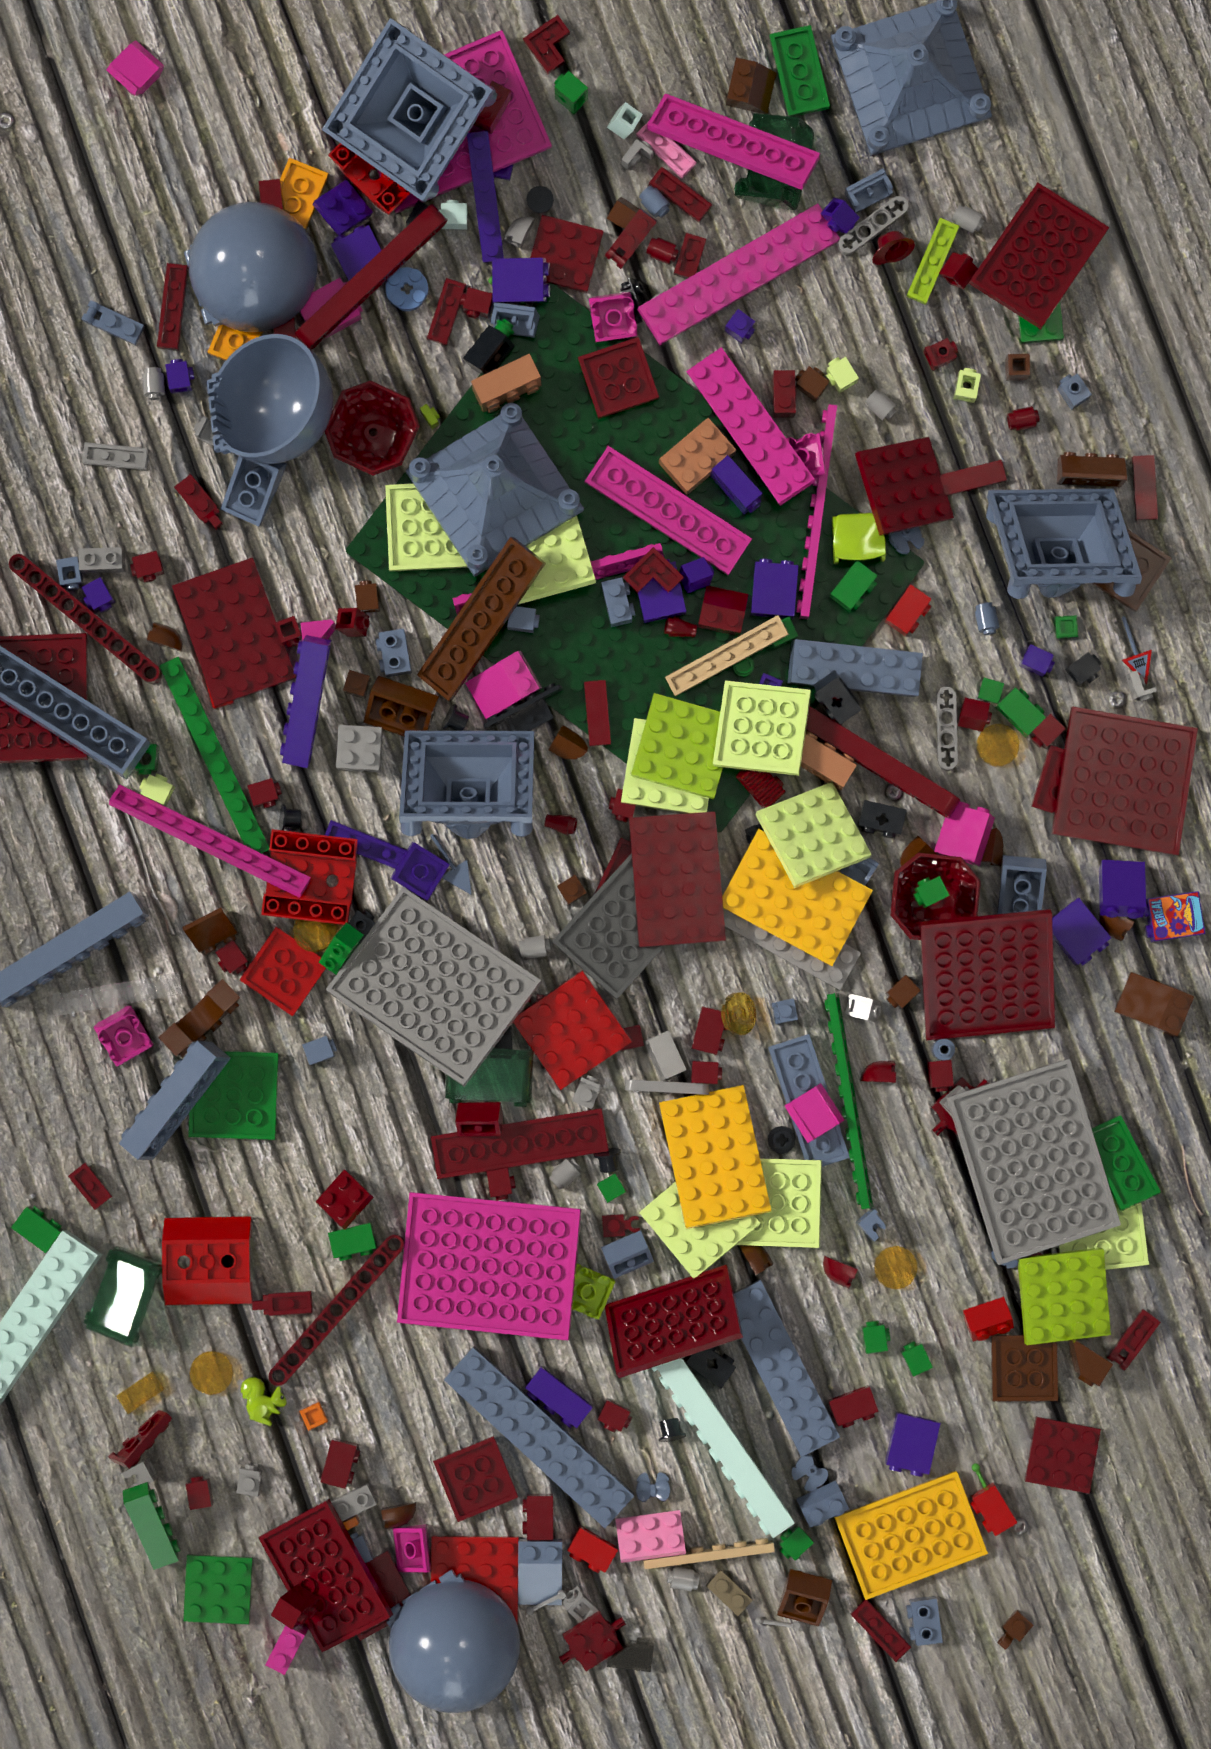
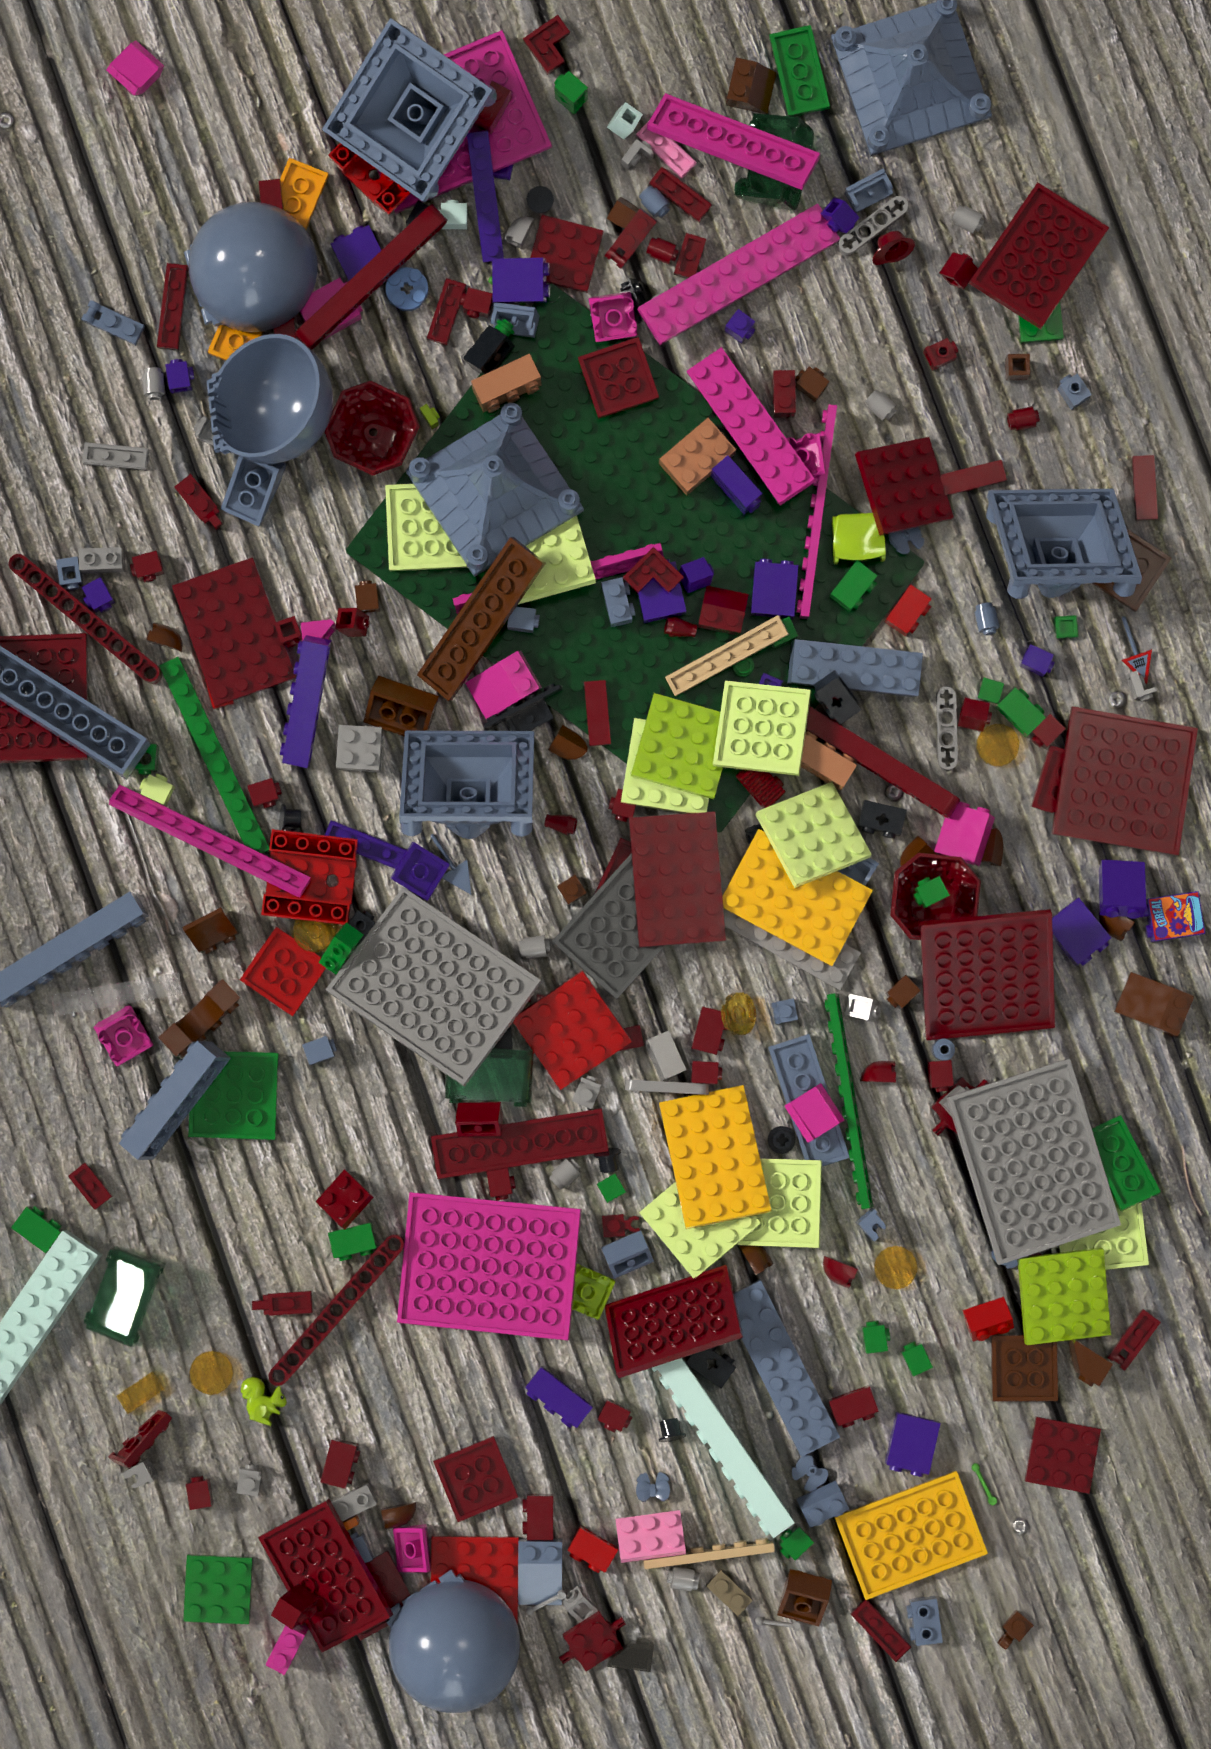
(151, 1526): green brick -> none
(206, 1243): red slope -> none
(232, 958): dark red brick -> none
(313, 1416): orange tile -> none
(342, 208): dark purple plate -> none
(357, 684): reddish brown brick -> none
(394, 653): sand blue brick -> none
(455, 719): black piece -> none
(539, 1437): sand blue brick -> none
(668, 510): dark pink plate -> none
(841, 374): yellowish green brick -> none
(932, 261): lime plate -> none
(971, 377): yellowish green brick -> none
(994, 1510): red brick -> none
(1021, 884): sand blue slope -> none
(1084, 669): black brick -> none
(1091, 470): reddish brown slope -> none

